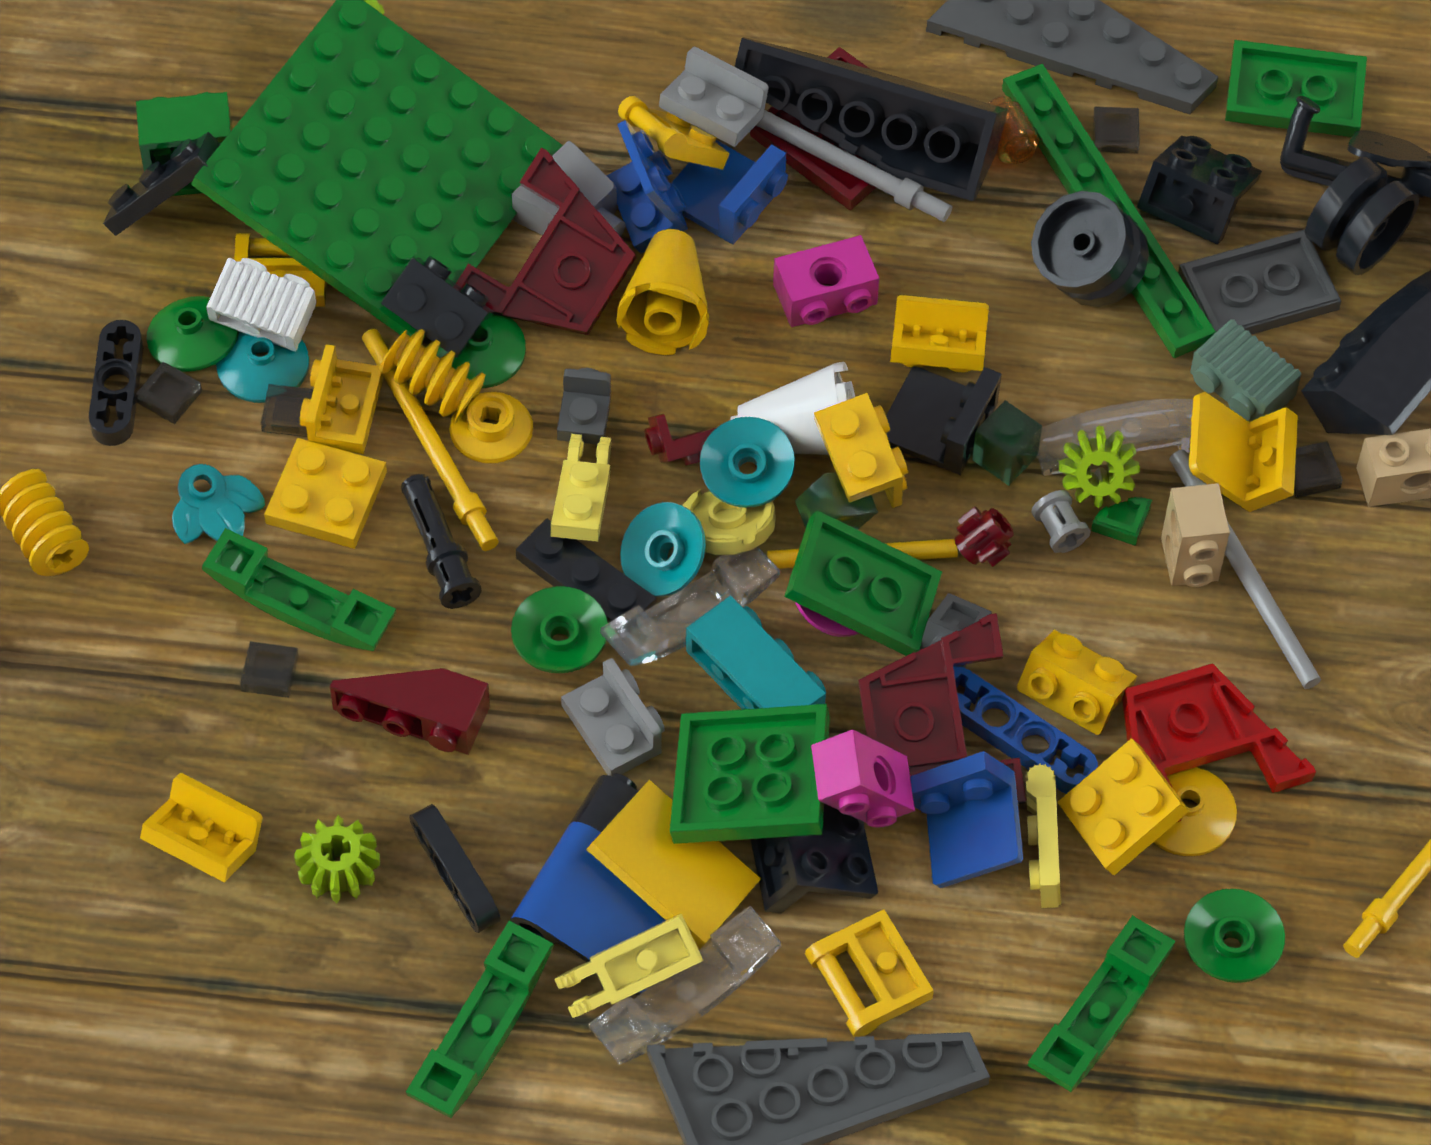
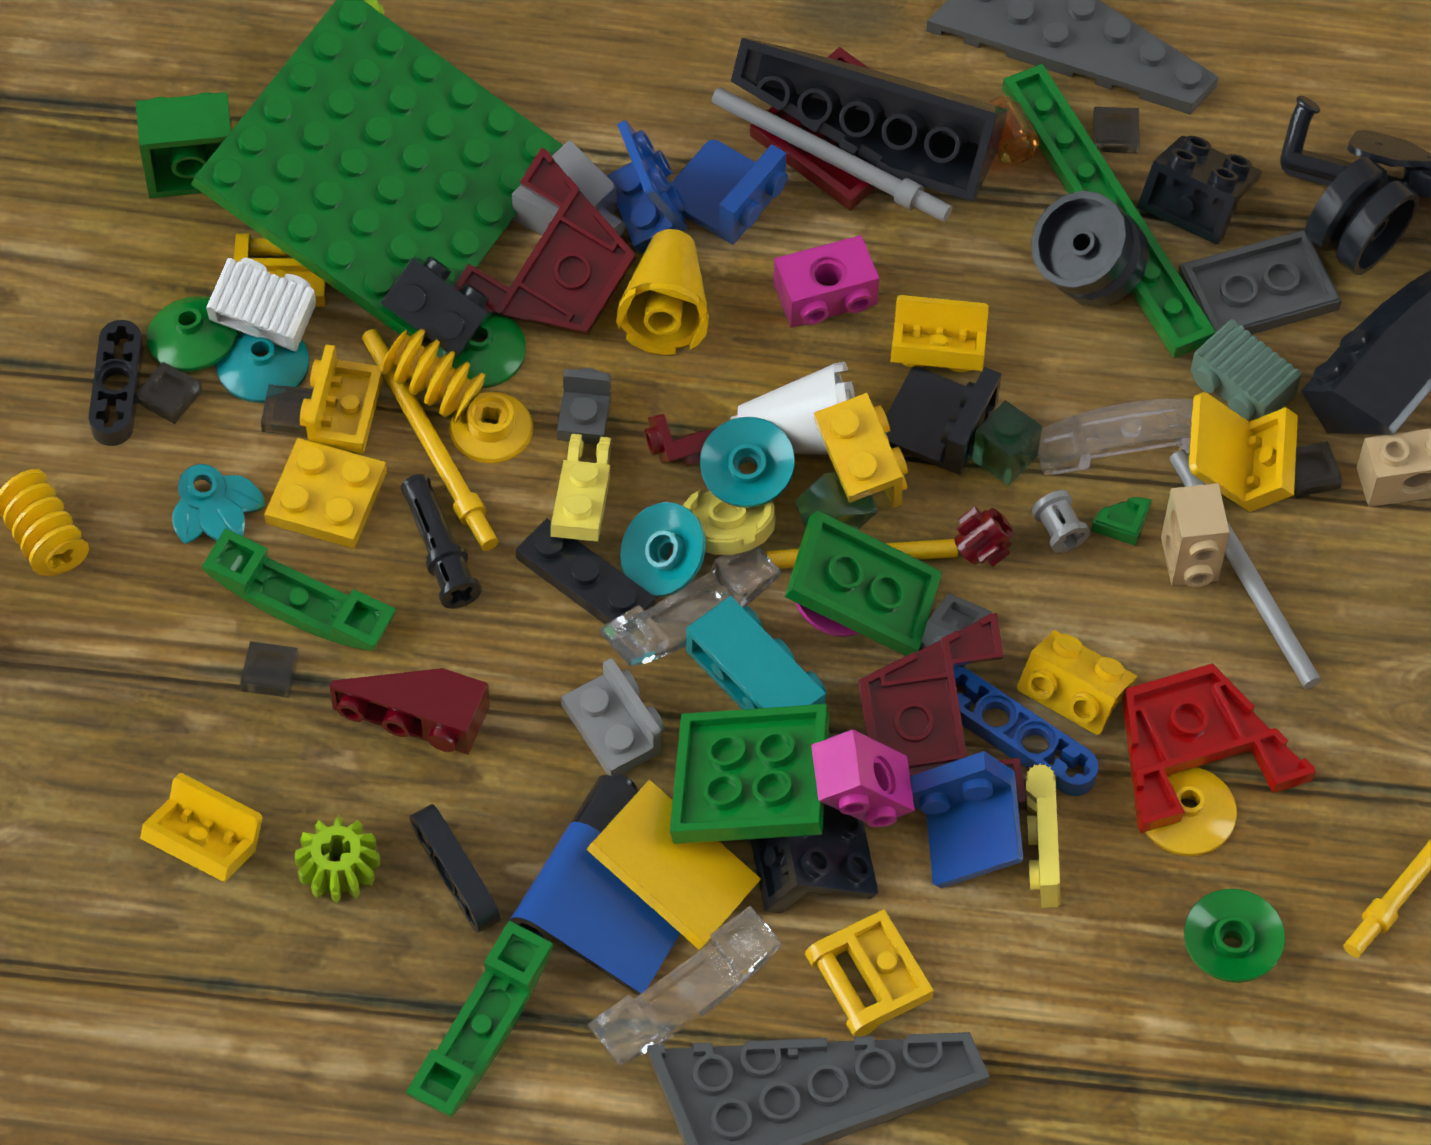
(159, 183): black plate -> none
(553, 613): green dish -> none
(634, 964): light yellow hinge -> none
(673, 135): yellow plate -> none
(716, 97): light grey bracket -> none
(1094, 452): lime gear -> none
(1103, 1005): green slope -> none
(1123, 806): yellow plate -> none
(1271, 77): green plate -> none

